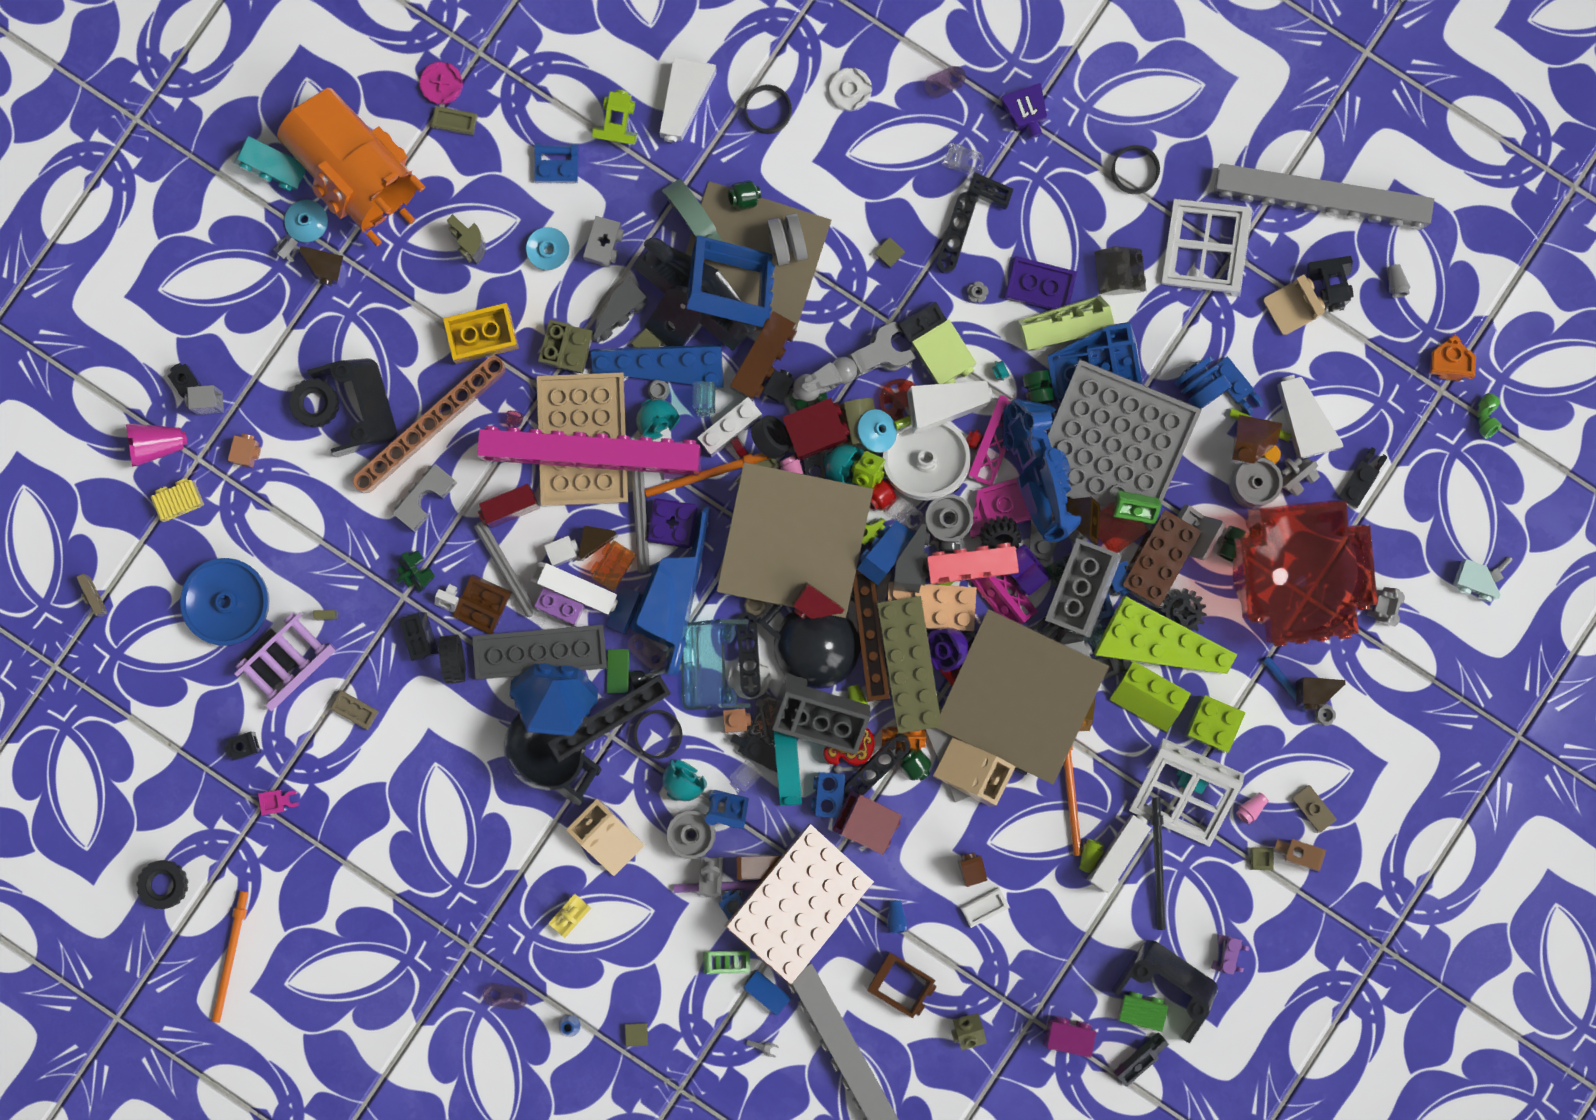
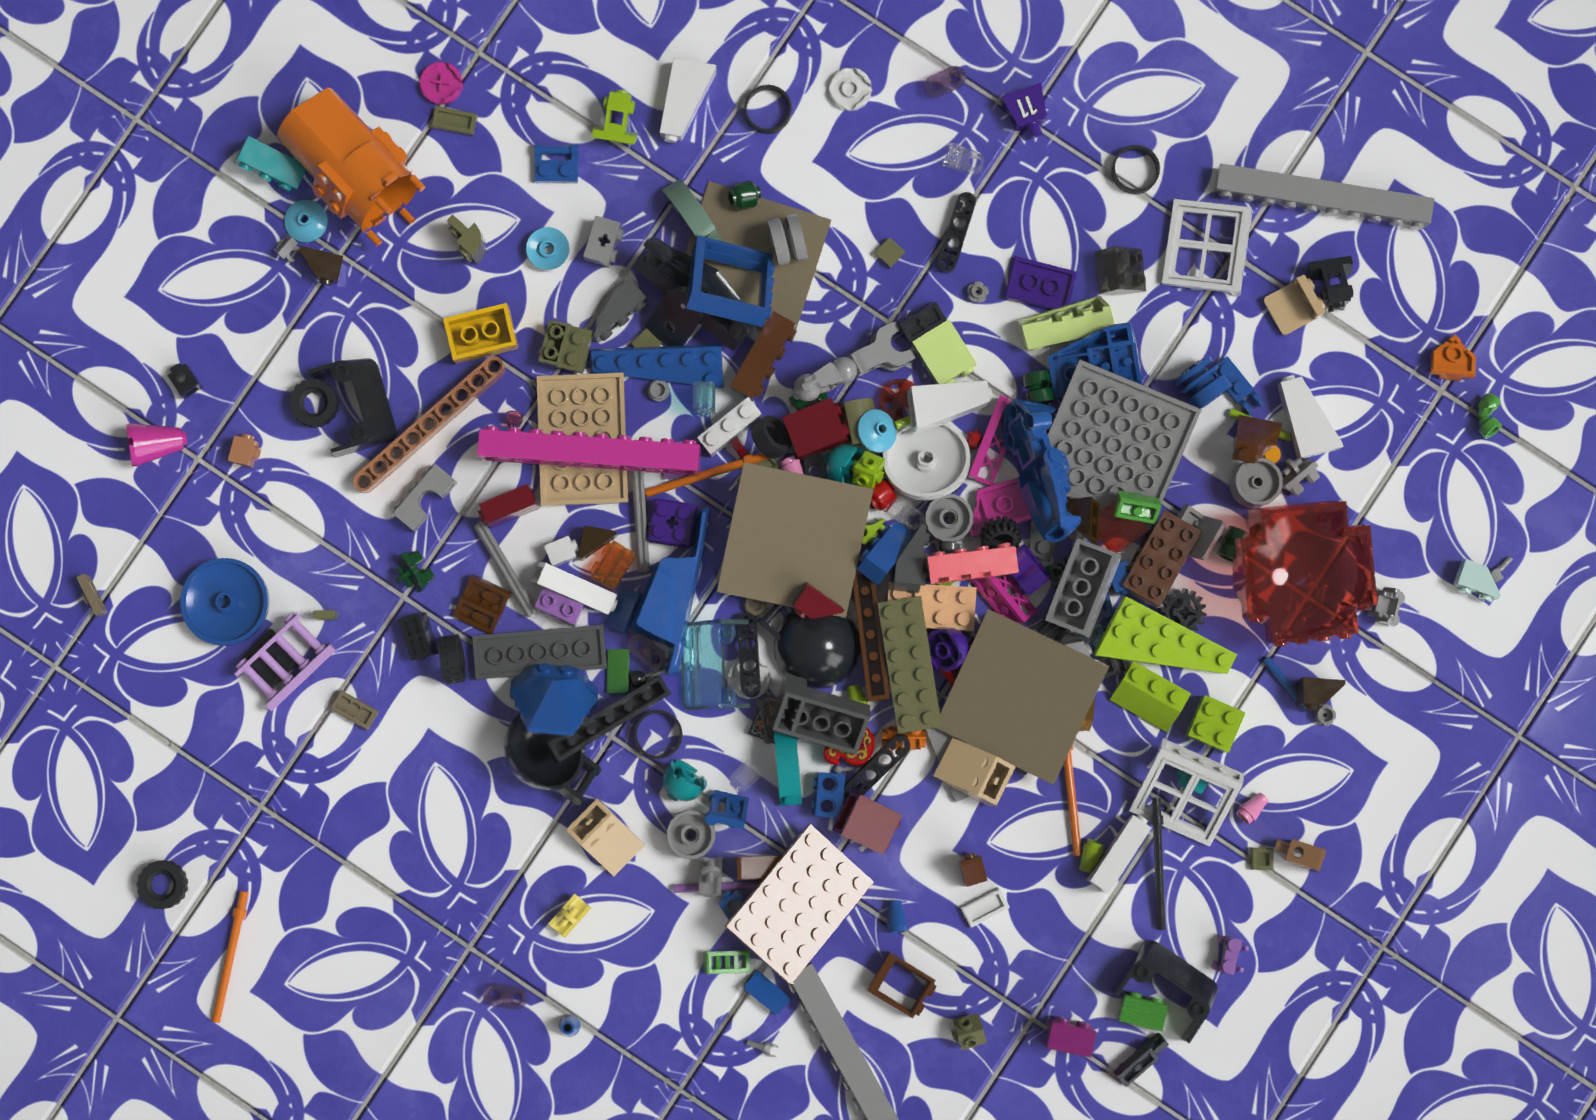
(177, 500): light yellow brick -> none
(205, 400): light grey brick -> none
(250, 743): black brick -> none
(274, 802): dark pink plate -> none
(447, 599): white tile -> none
(636, 1034): olive tile -> none
(655, 417): teal cylinder -> none
(736, 720): nougat brick -> none
(756, 750): black hinge -> none
(779, 386): black brick -> none
(915, 765): dark green head -> none
(989, 194): black tile -> none
(1000, 370): teal plate -> none
(1314, 809): dark tan plate -> none
(1361, 479): black hinge -> none
(1398, 282): light grey cone -> none

